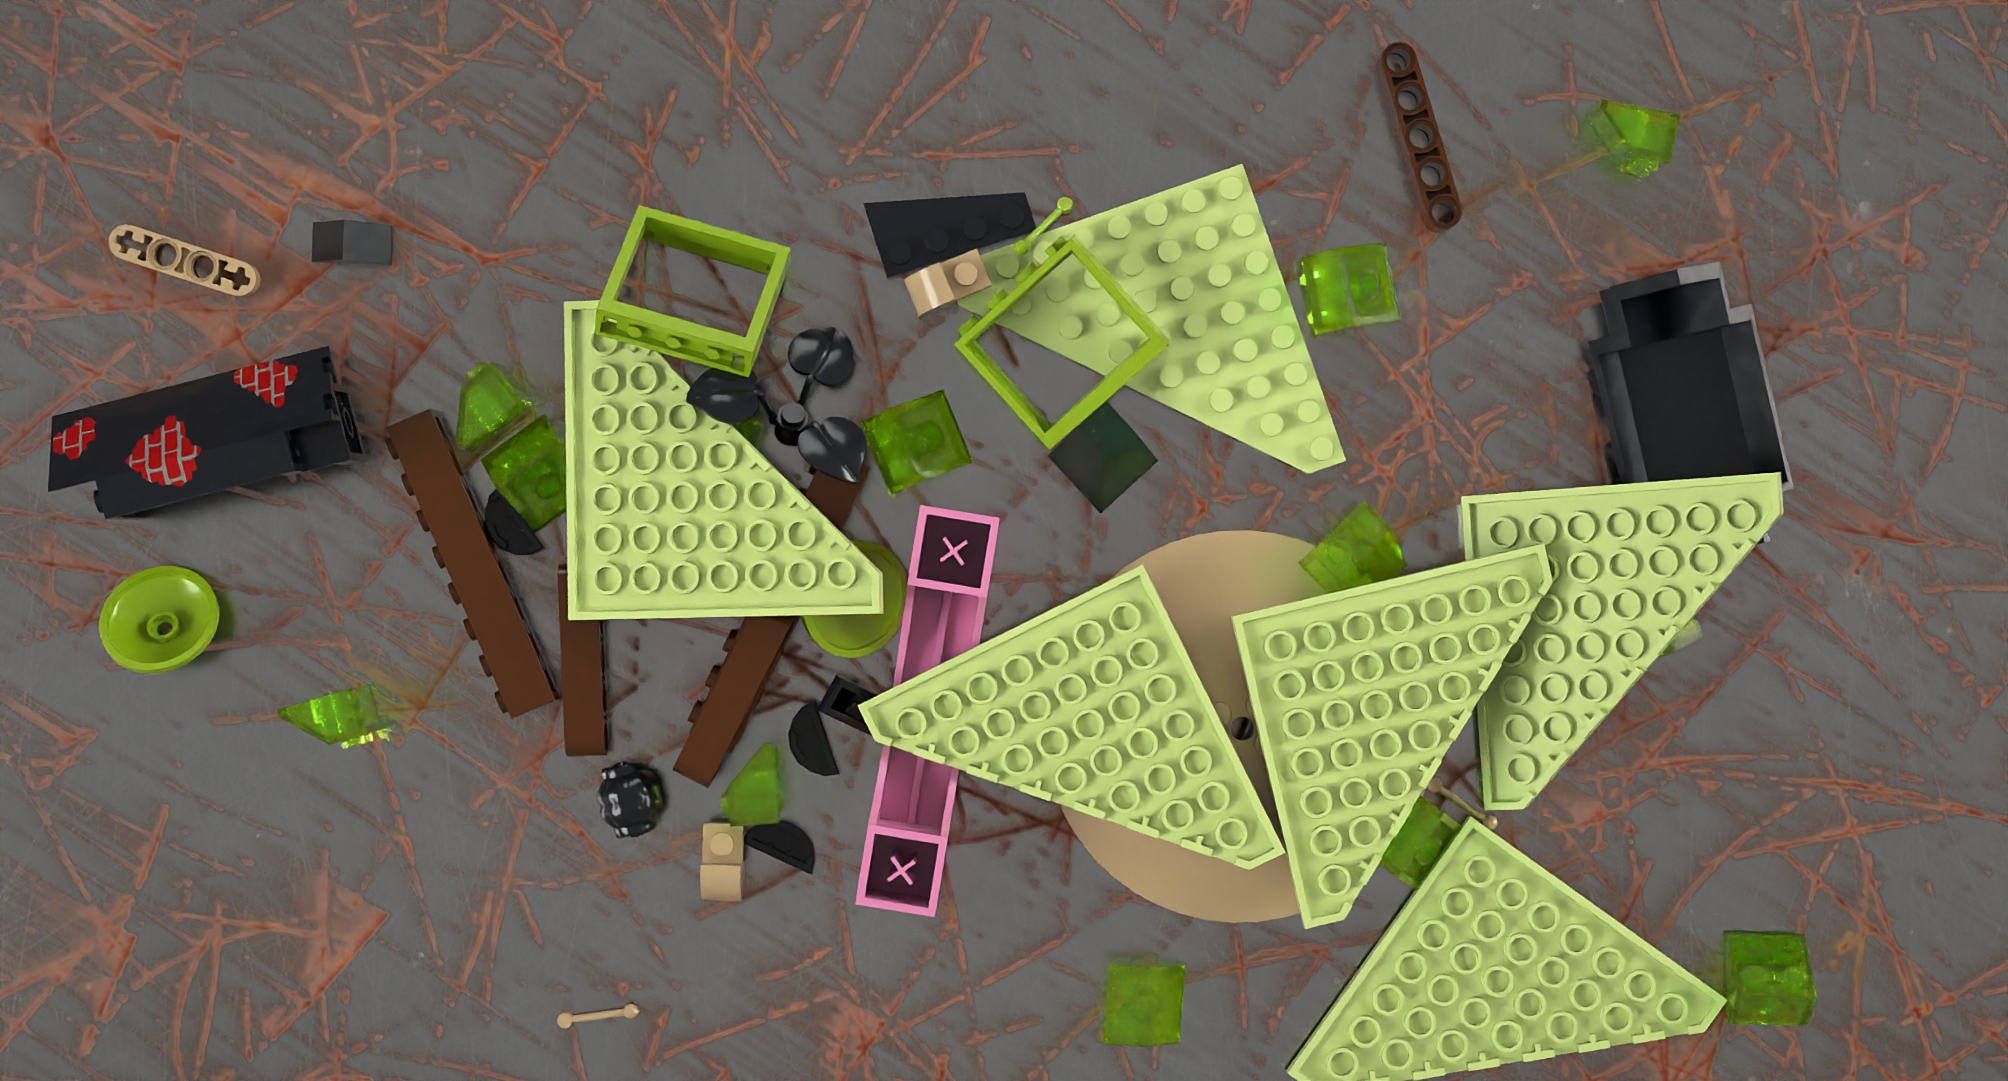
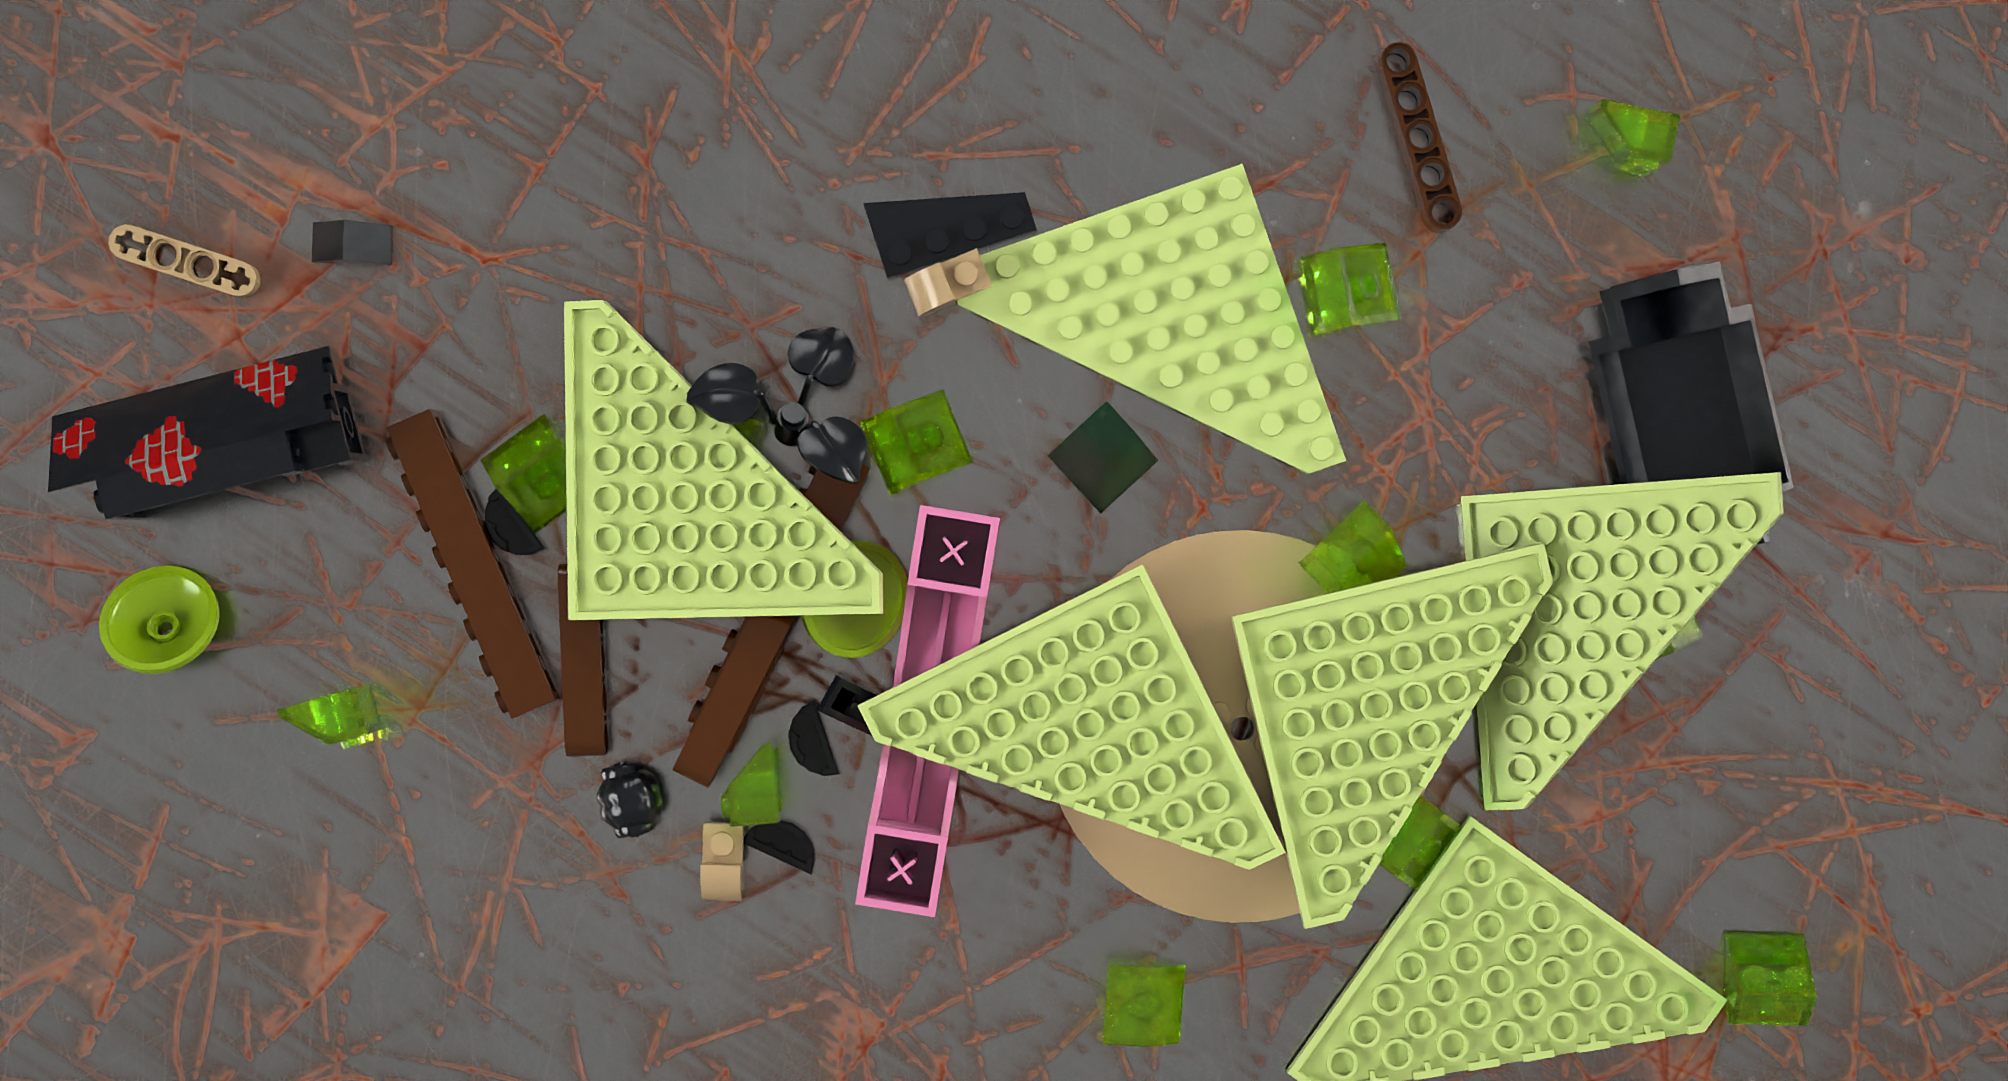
(488, 404): clear neon green slope -> none
(566, 1019): tan hinge -> none
(679, 336): lime window -> none
(999, 304): lime window -> none
(1064, 206): lime hinge -> none
(1435, 786): tan hinge -> none

